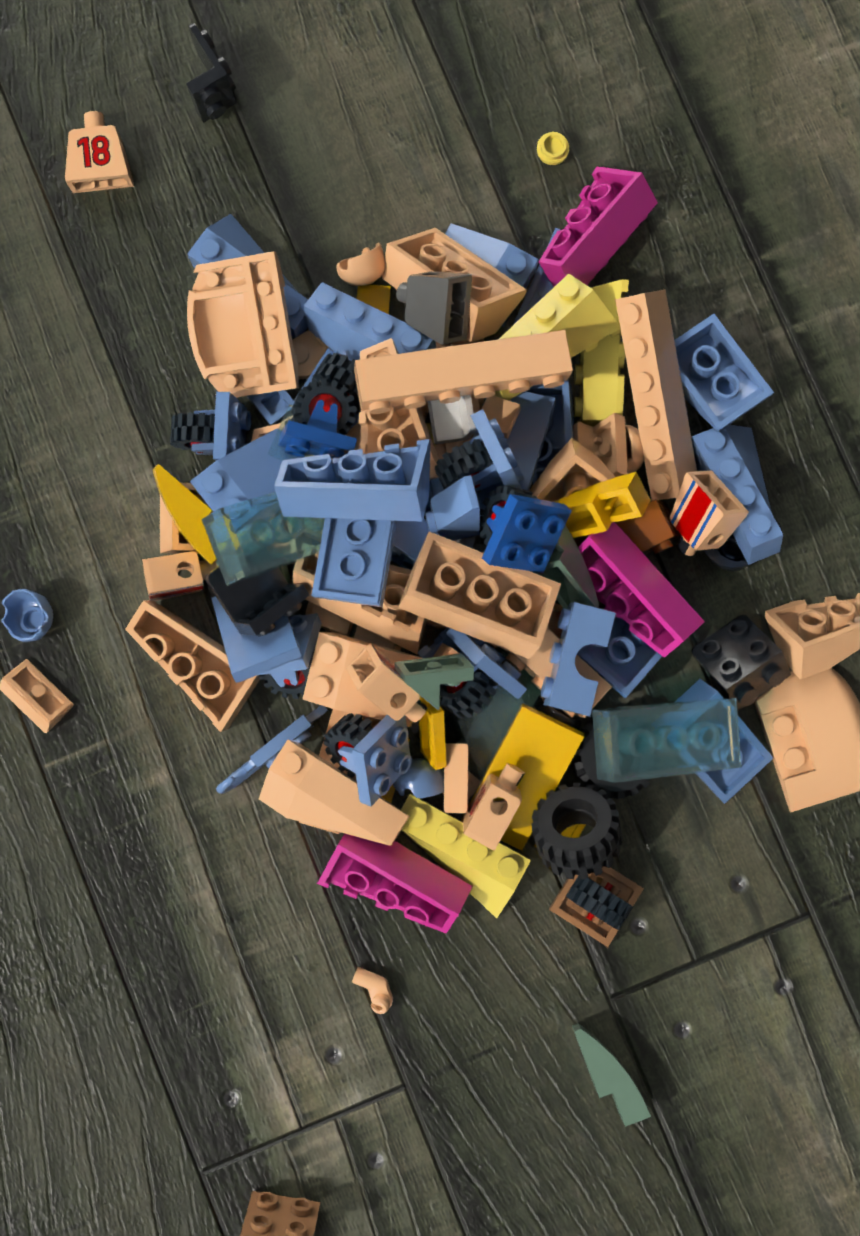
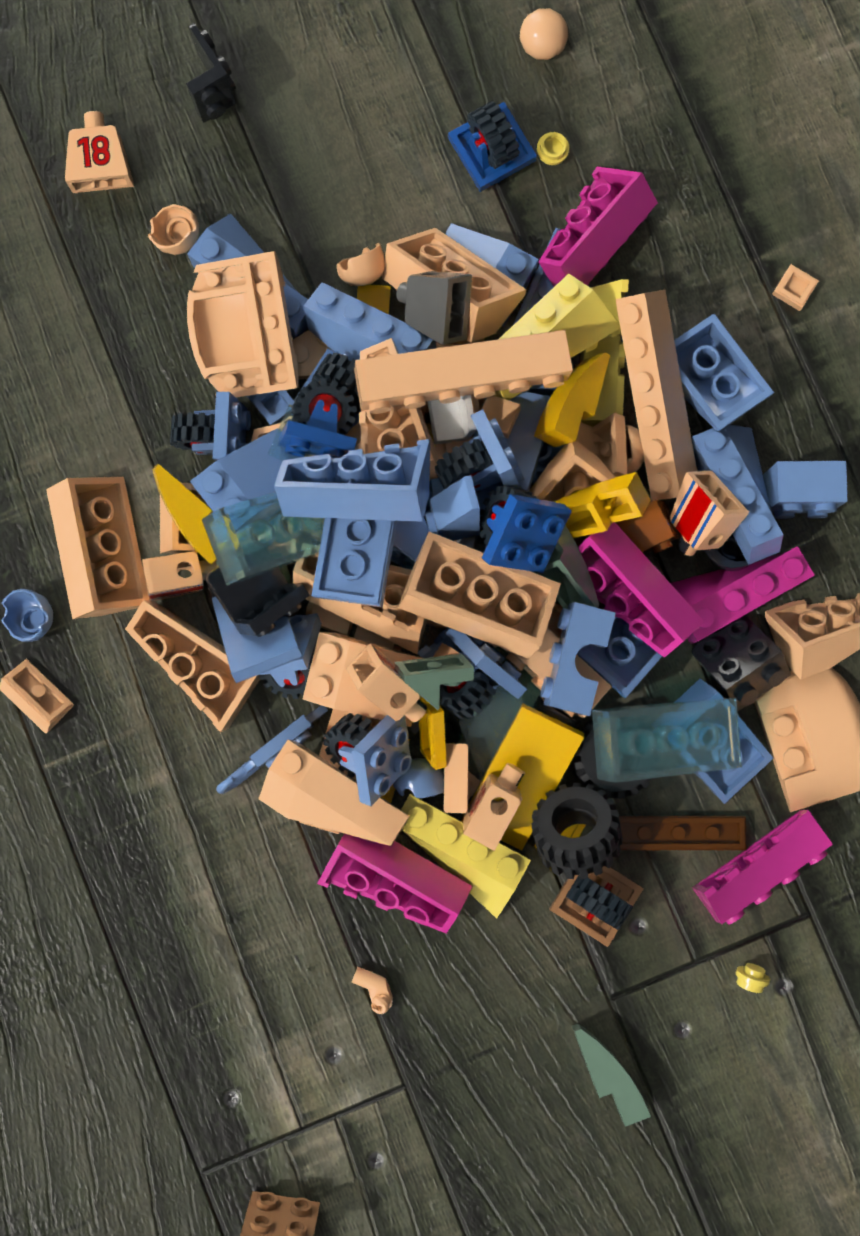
(97, 546): none -> light nougat slope
(174, 229): none -> light nougat hair
(491, 145): none -> plate
(544, 34): none -> light nougat hair
(573, 402): none -> yellow slope
(683, 832): none -> reddish brown tile
(728, 595): none -> dark pink wedge
(752, 978): none -> light yellow plate
(763, 866): none -> dark pink wedge
(795, 287): none -> light nougat tile
(806, 488): none -> medium blue brick

